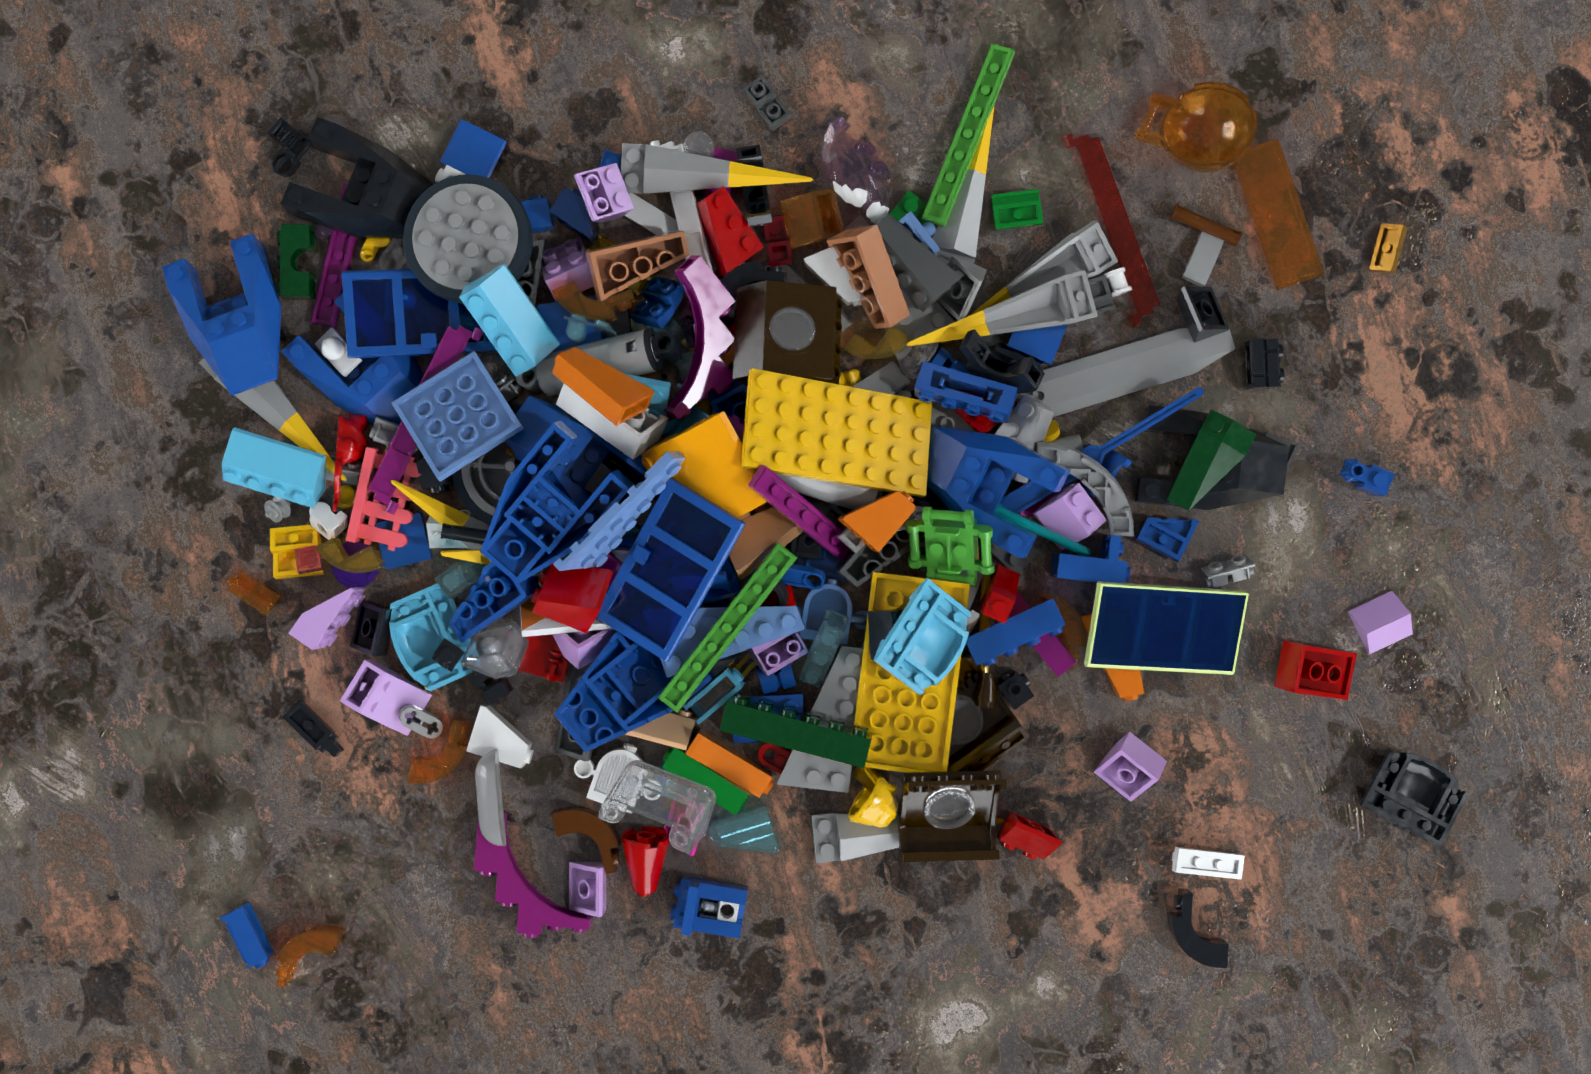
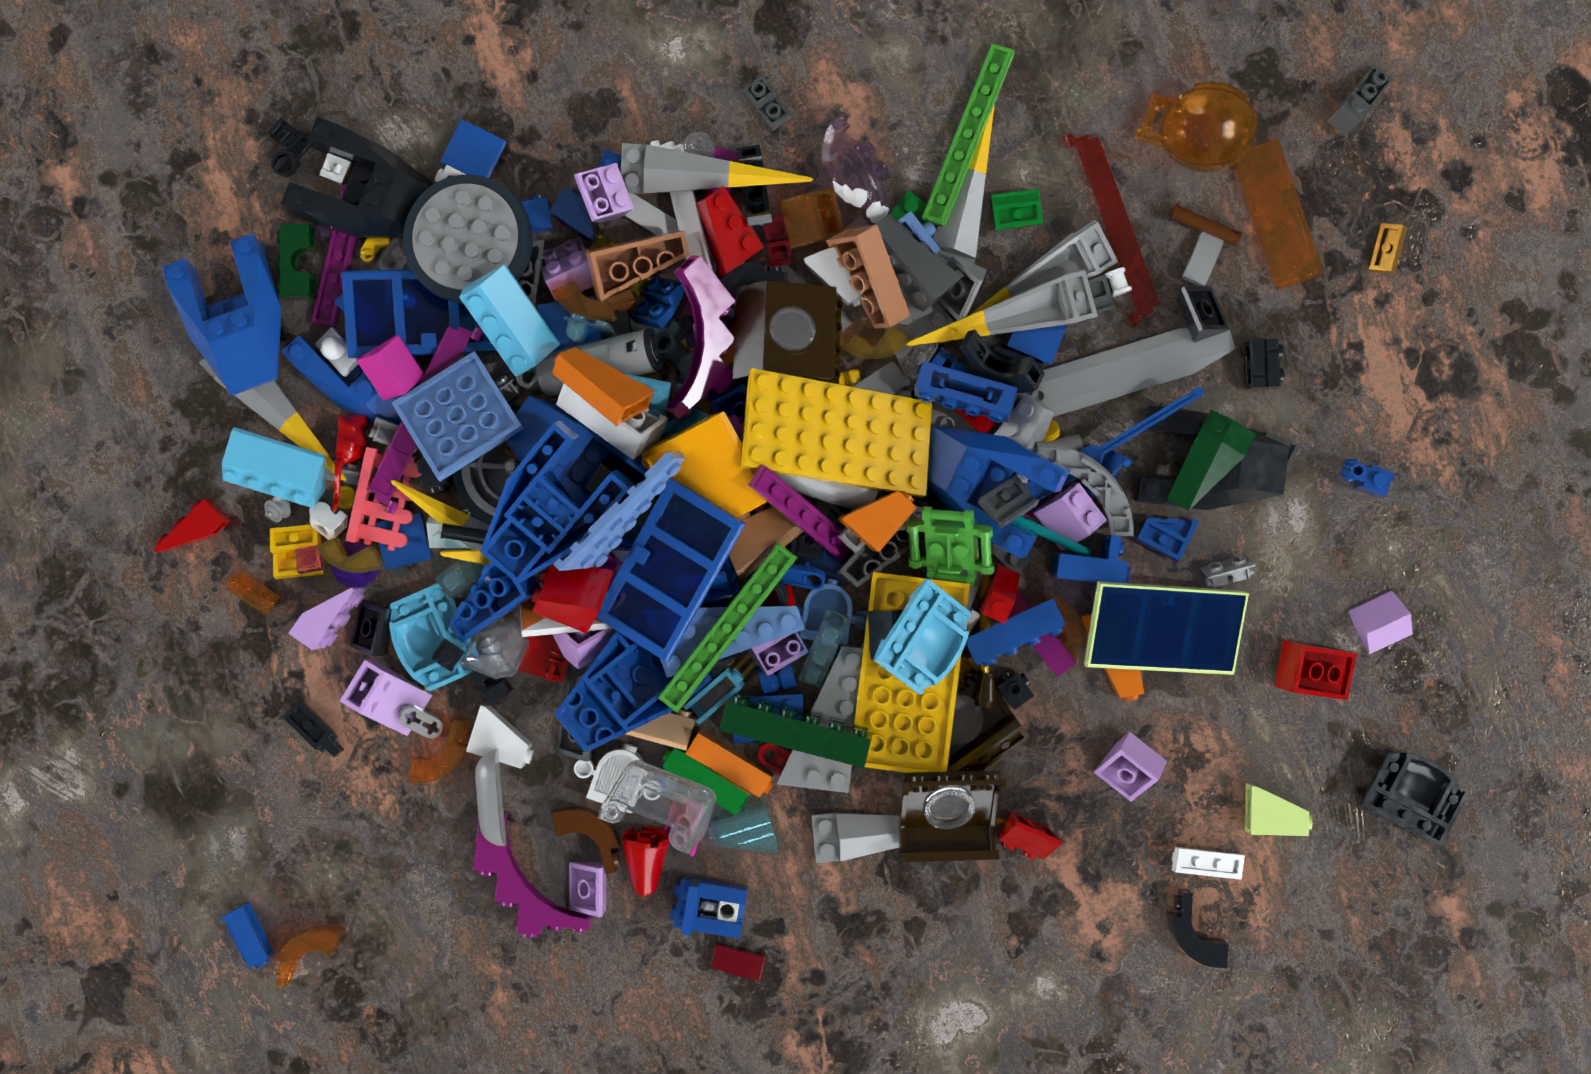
(200, 524): none -> red slope
(335, 169): none -> white tile
(391, 368): none -> dark pink slope
(738, 962): none -> dark red slope
(875, 801): yellow head -> none
(1008, 501): none -> dark grey plate
(1273, 815): none -> yellowish green slope
(1359, 100): none -> dark grey slope

